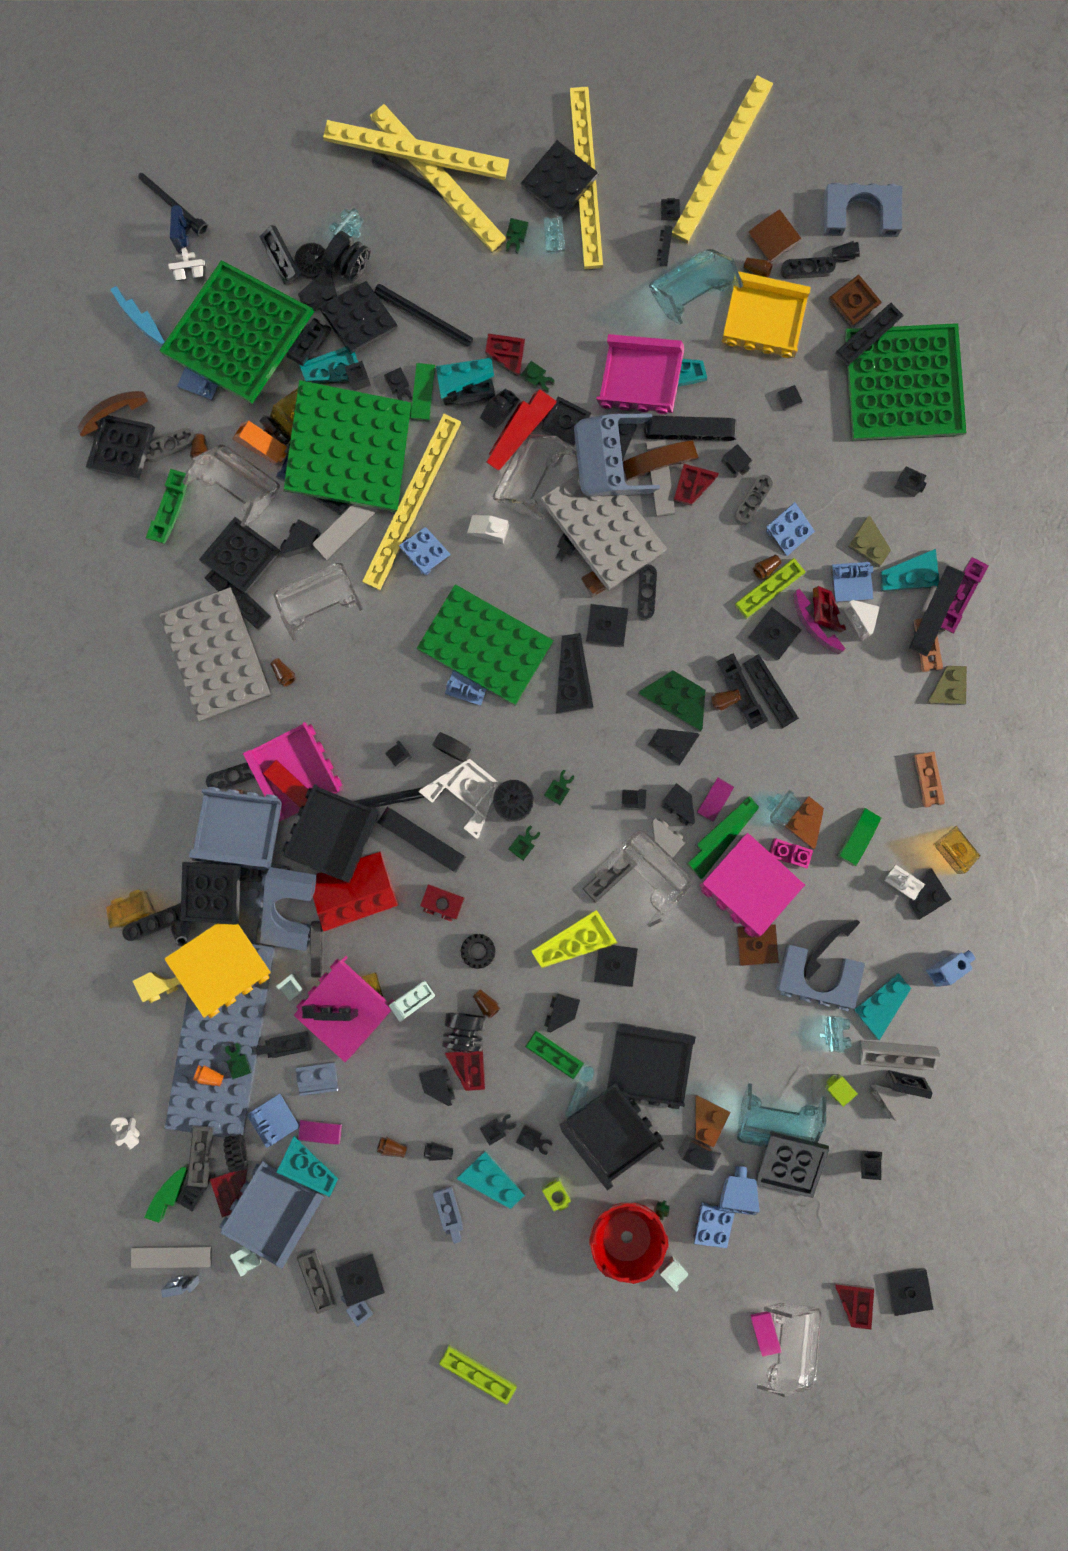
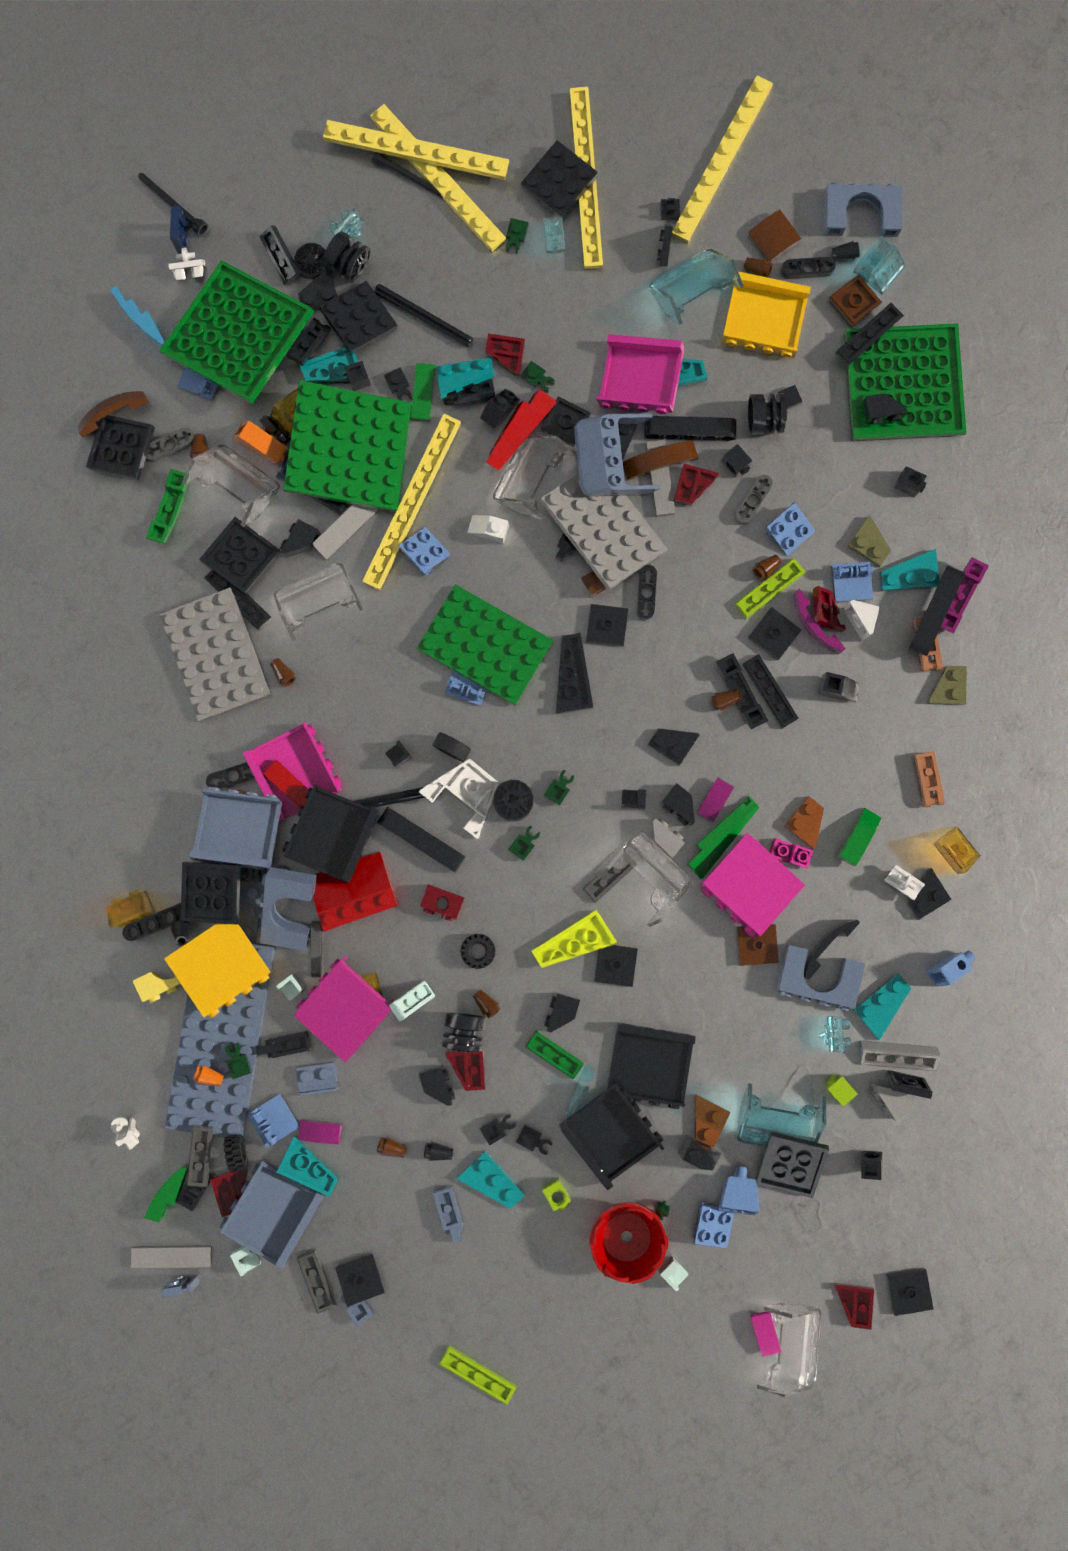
(327, 1013): black hinge -> none
(678, 697): dark green wing -> none
(767, 413): none -> black wheel
(778, 815): clear light blue hips -> none
(839, 687): none -> black slope
(880, 265): none -> clear light blue slope
(882, 408): none -> black slope

